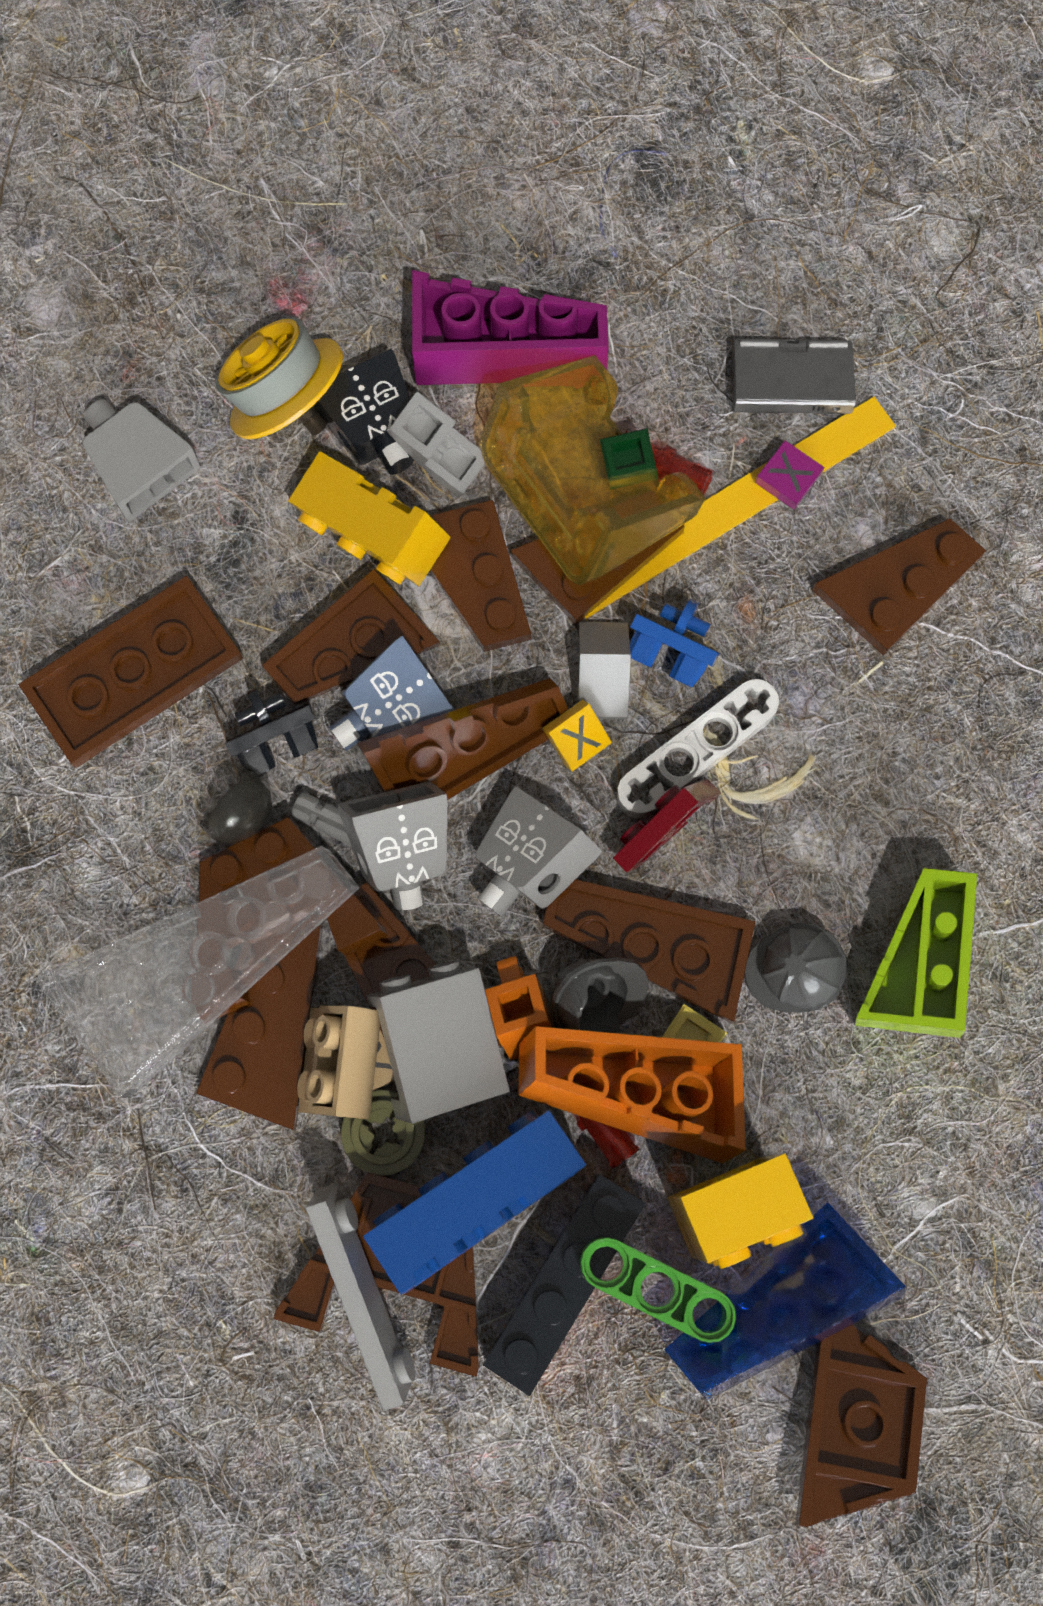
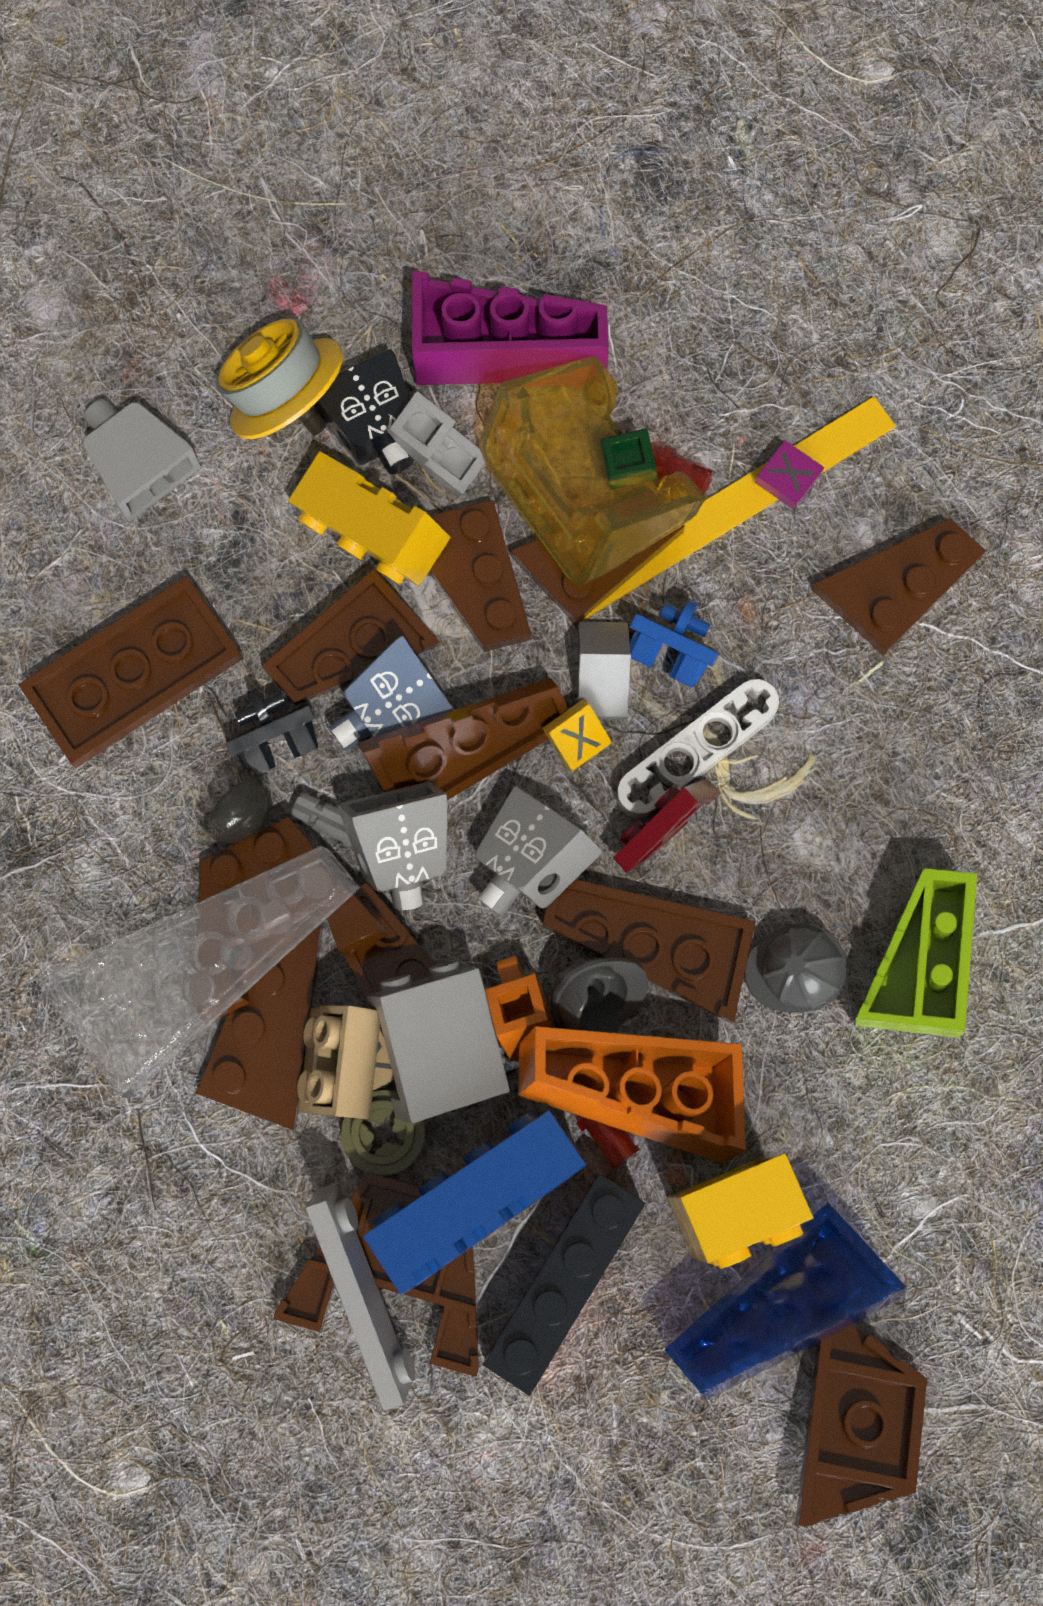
(684, 1293): bright green beam -> none
(693, 1026): light yellow tile -> none
(793, 376): flat silver piece -> none

